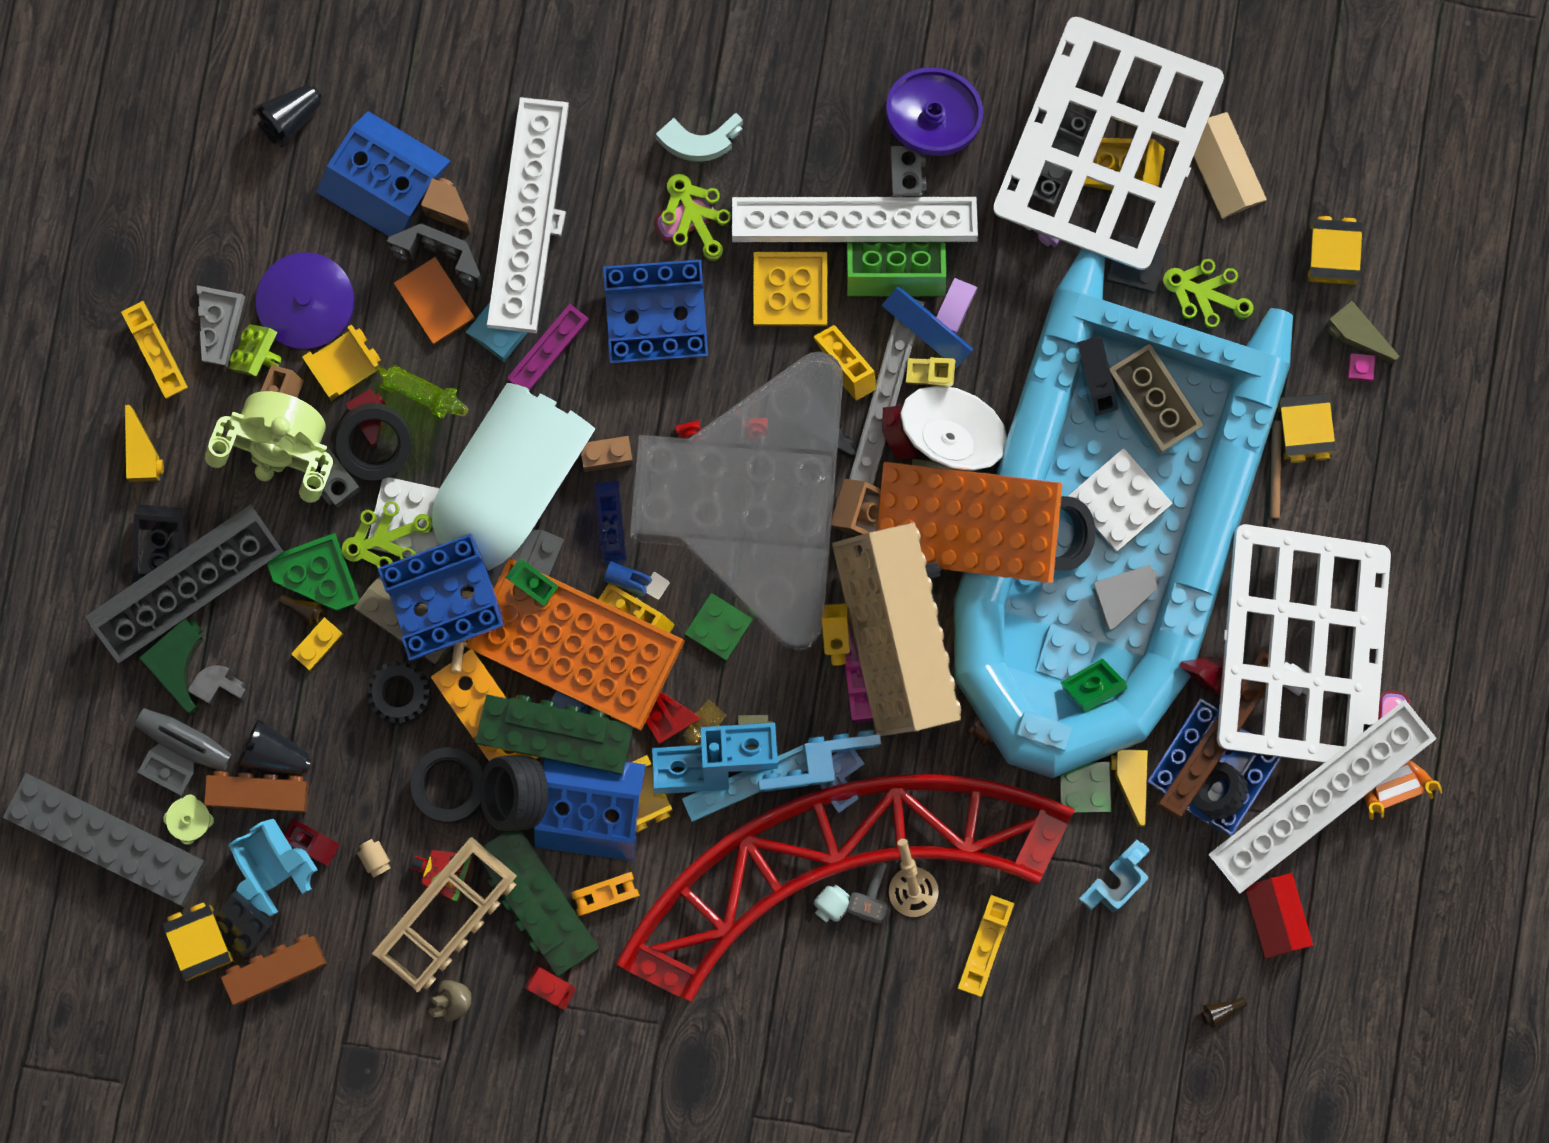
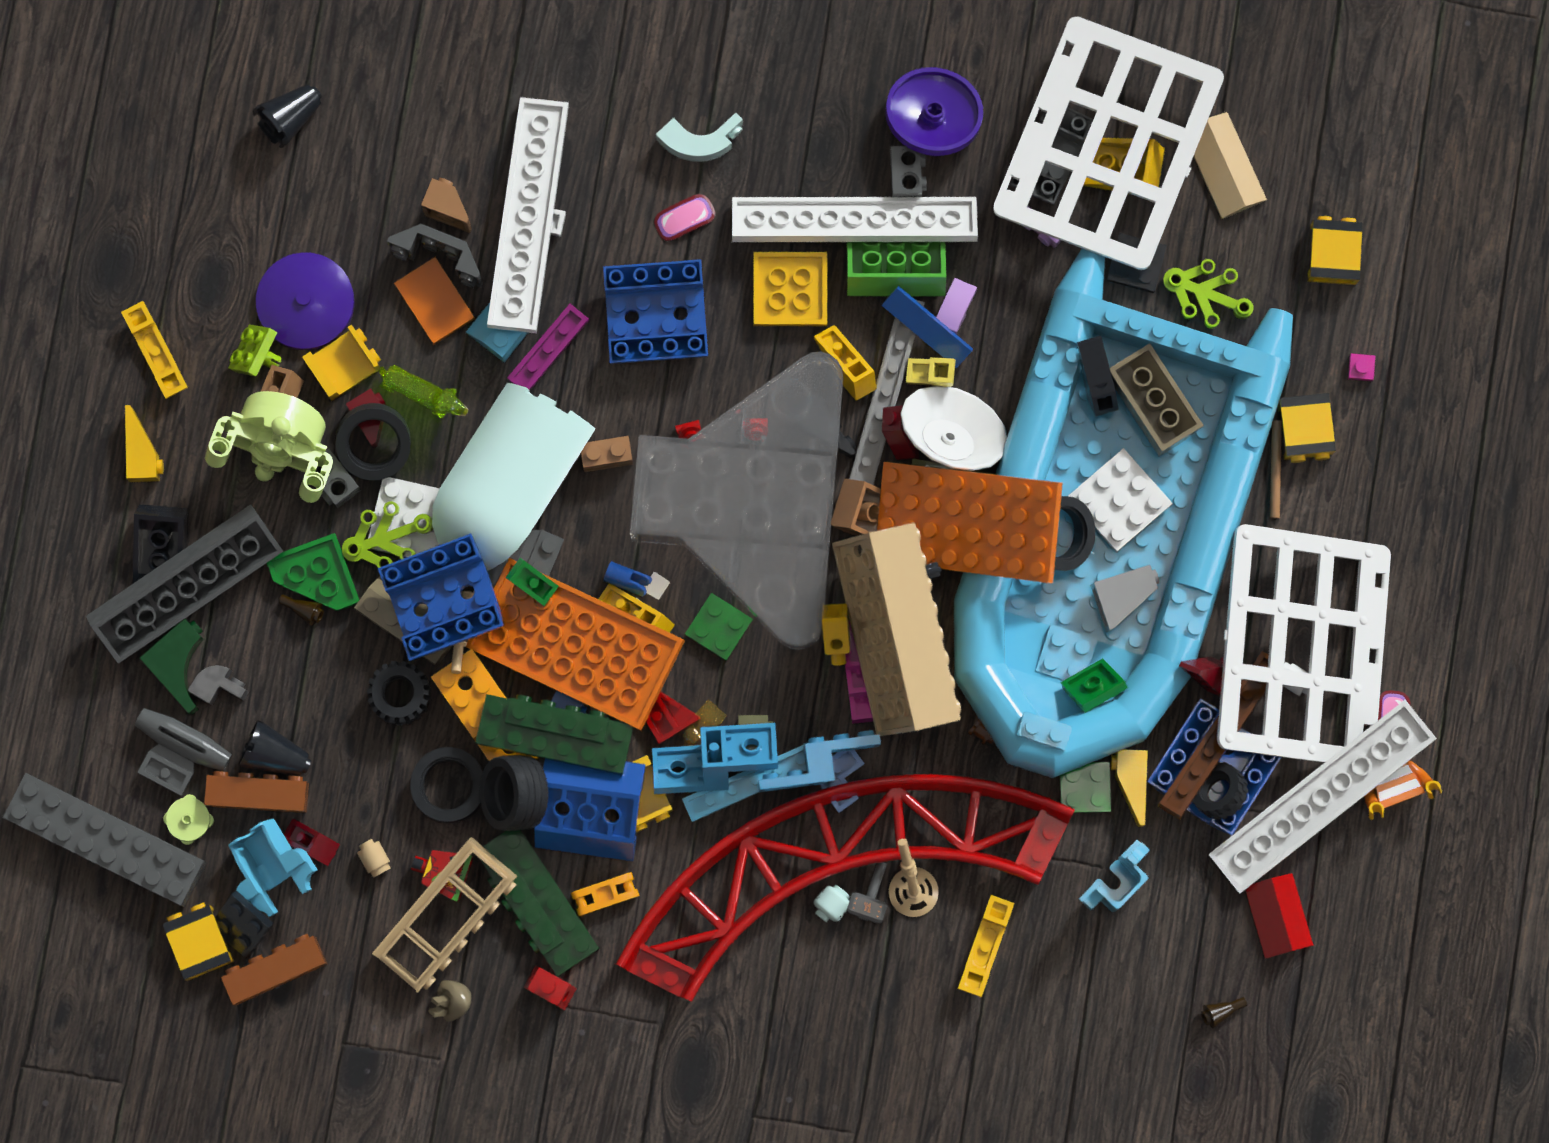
(219, 323): light grey wing -> none
(317, 644): yellow plate -> none
(371, 188): blue slope -> none
(610, 521): clear blue slope -> none
(694, 212): lime plant -> none
(1357, 331): olive slope -> none

